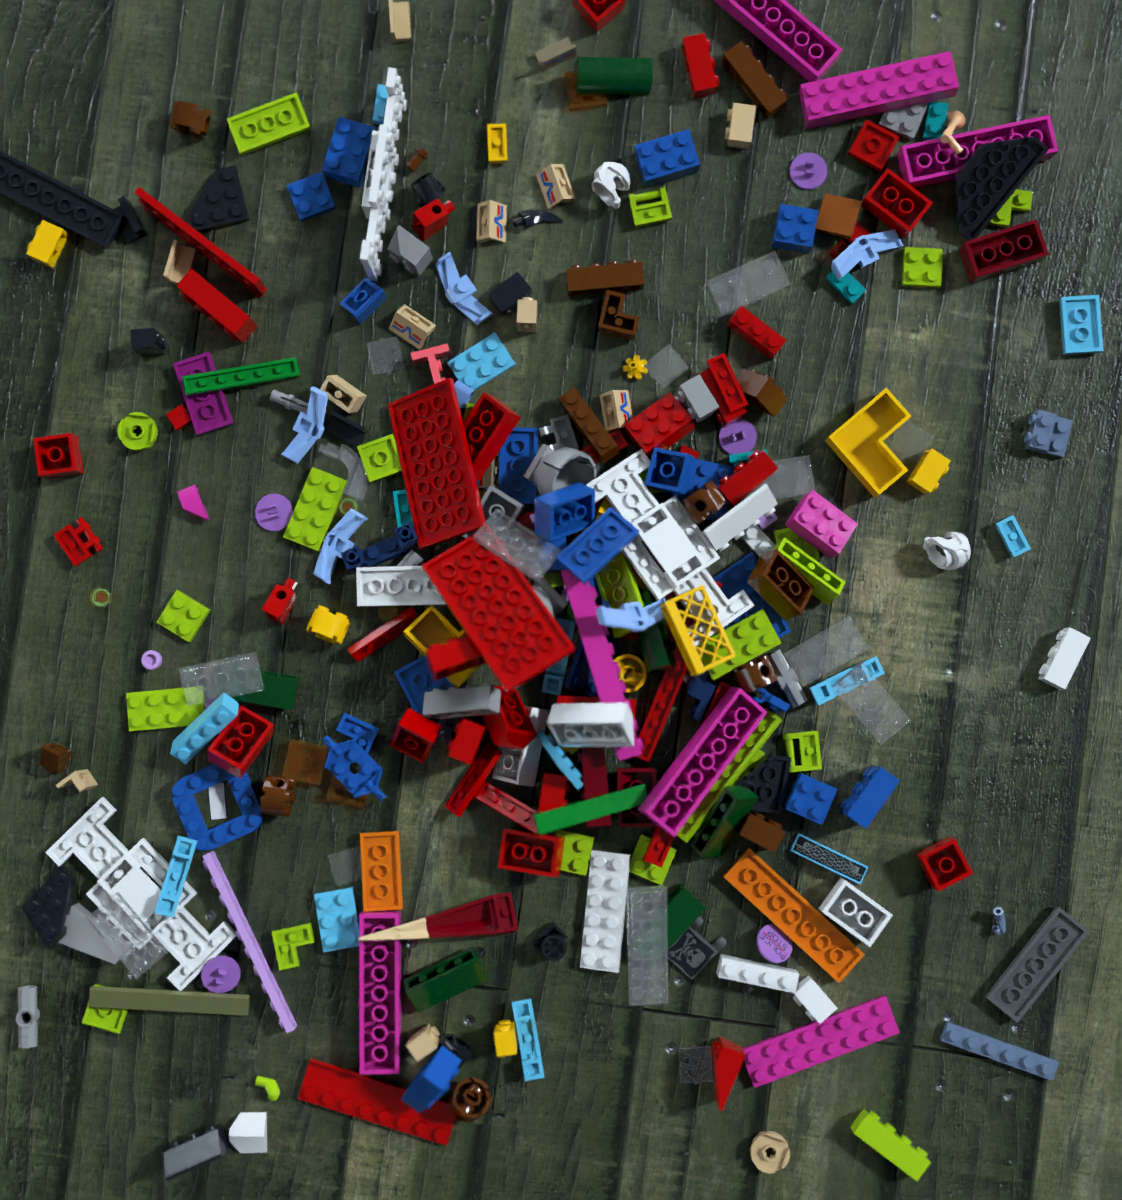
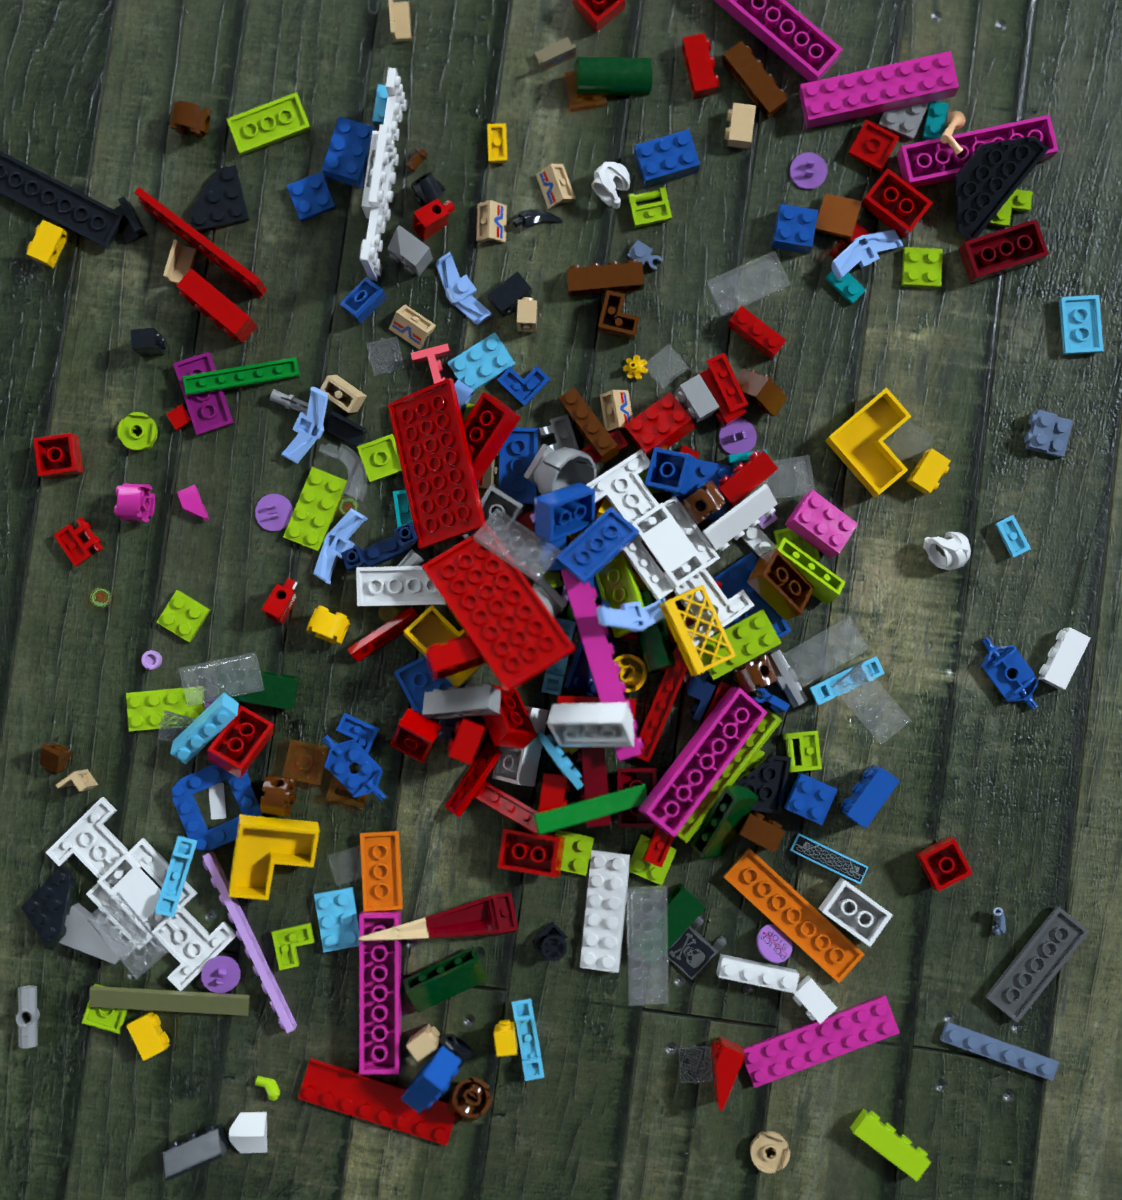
(134, 502): none -> dark pink brick
(148, 1035): none -> yellow brick
(173, 725): none -> clear piece
(269, 842): none -> yellow piece
(523, 389): none -> blue plate
(642, 253): none -> sand blue plate
(996, 665): none -> blue plate

